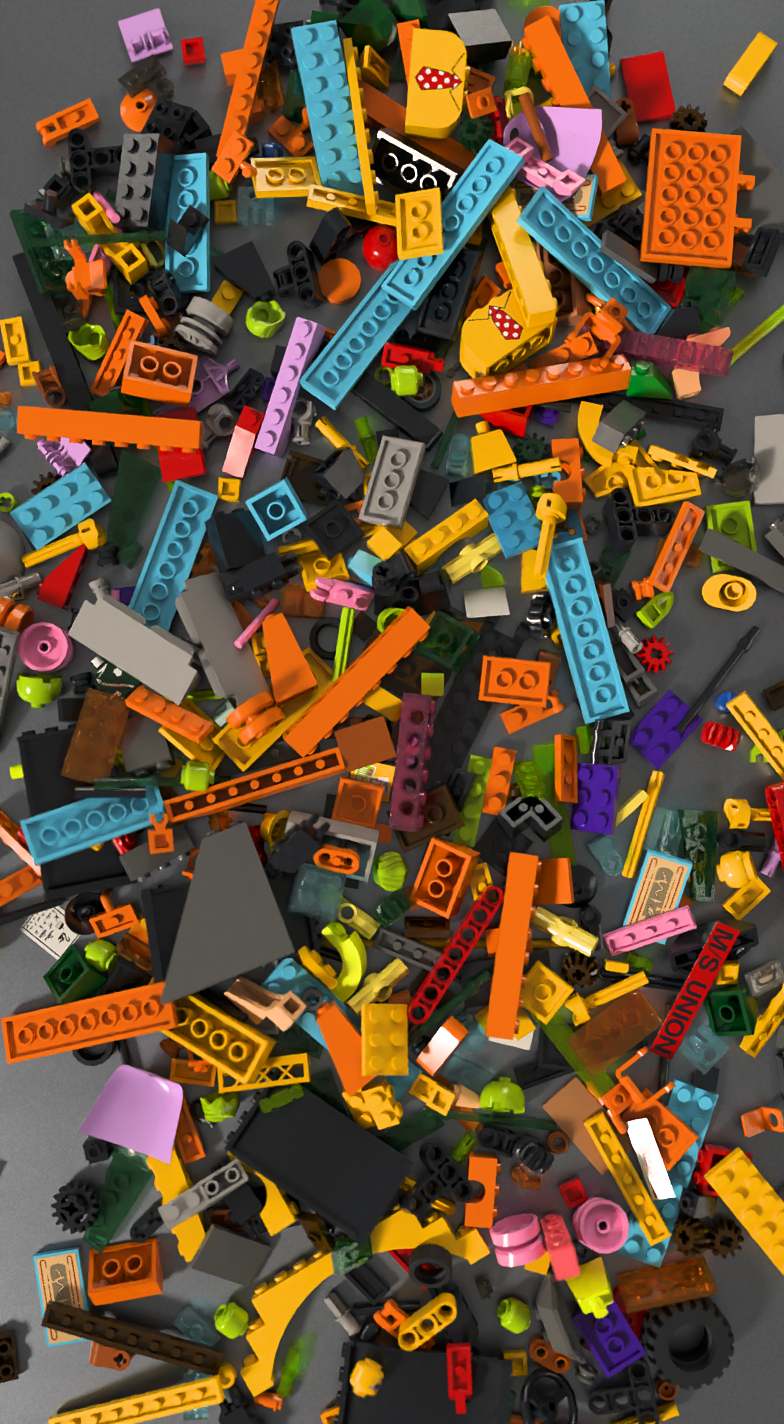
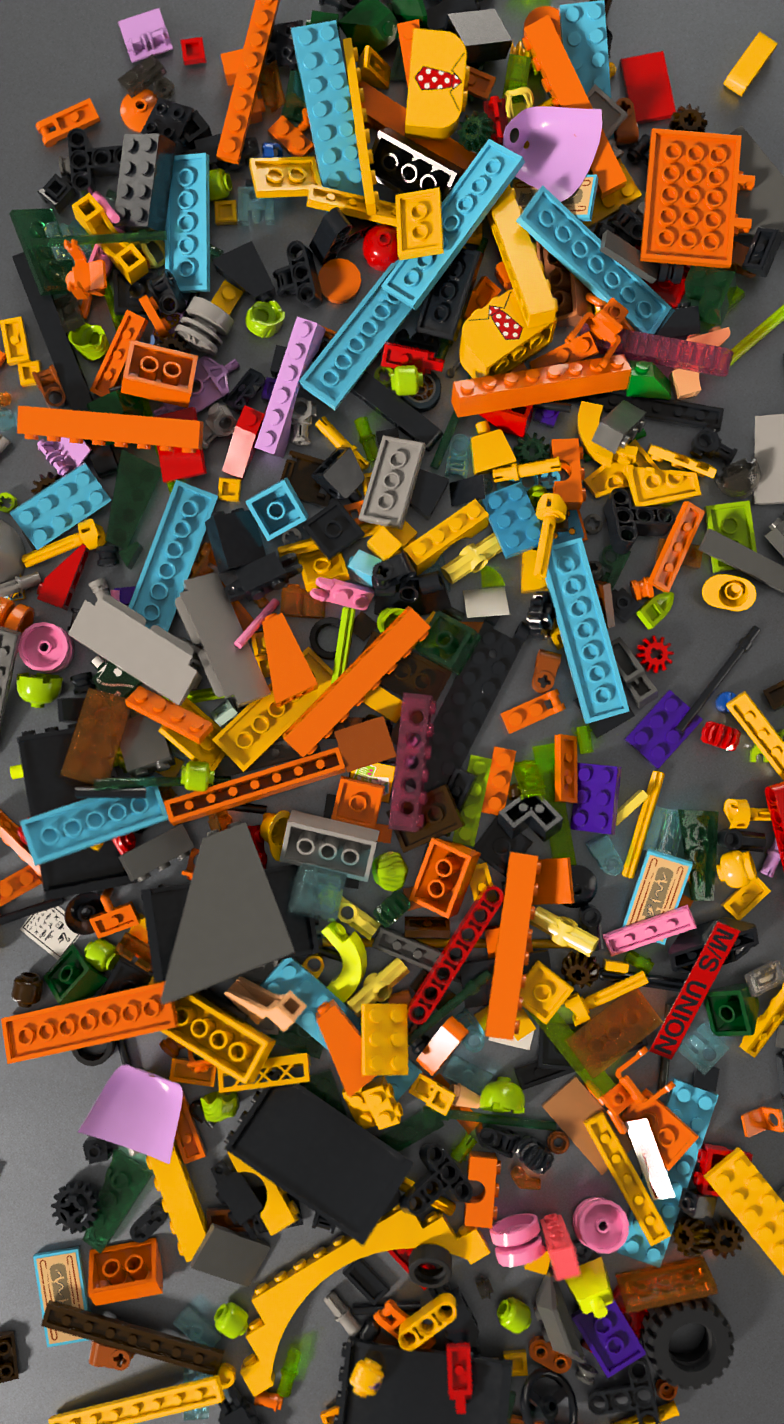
(27, 989): none -> dark brown head
(48, 211): black tile -> none
(160, 837): orange plate -> none
(187, 230): black slope -> none
(203, 1194): light grey slope -> none
(233, 158): orange plate -> none
(256, 717): orange wheel -> none
(281, 1098): clear neon green axle -> none
(296, 847): black hinge -> none
(313, 962): yellow plate -> none
(317, 992): dark grey bush -> none
(317, 1230): dark brown plate -> none
(337, 861): orange plate -> none
(350, 1255): clear green slope -> none
(432, 684): lime tile -> none
(480, 103): orange bracket -> none
(514, 681): orange tile -> none
(535, 127): dark orange piece -> none
(542, 173): bright pink slope -> none
(573, 1192): red plate -> none
(616, 740): black plate -> none
(626, 635): light grey axle -> none
(728, 973): yellow tile -> none

